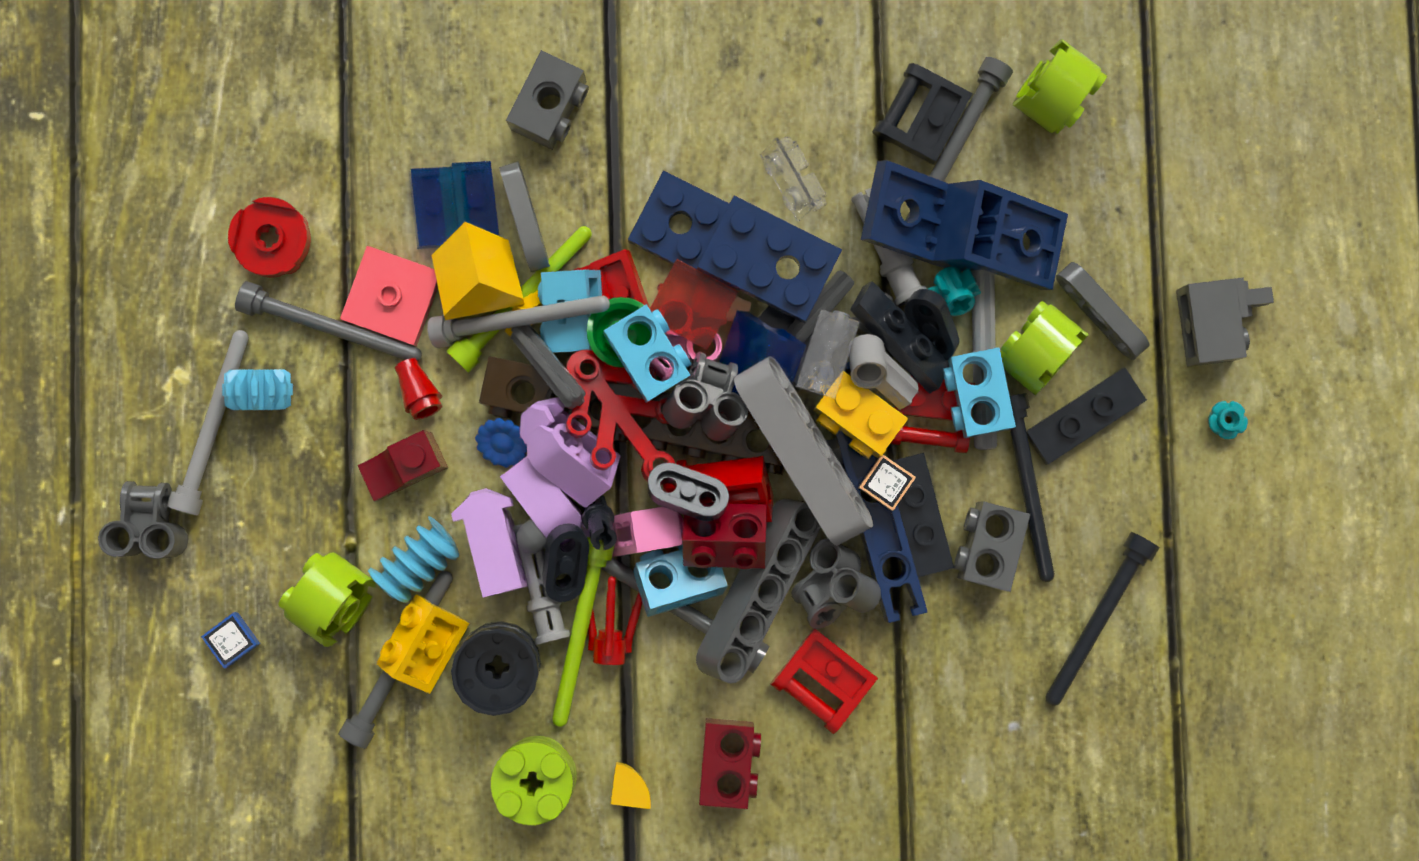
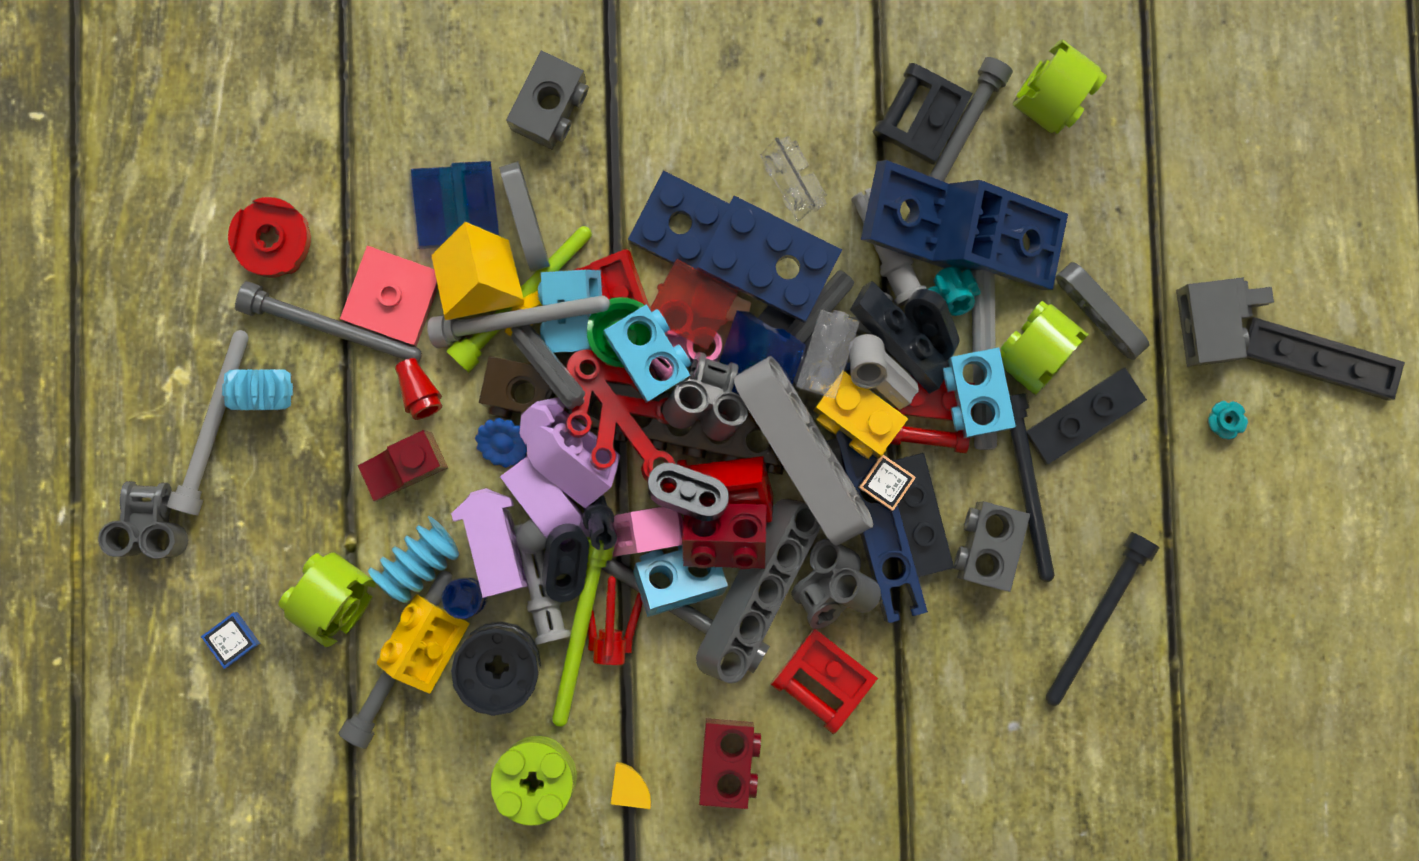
(458, 600): none -> clear blue wheel
(1323, 359): none -> black tile

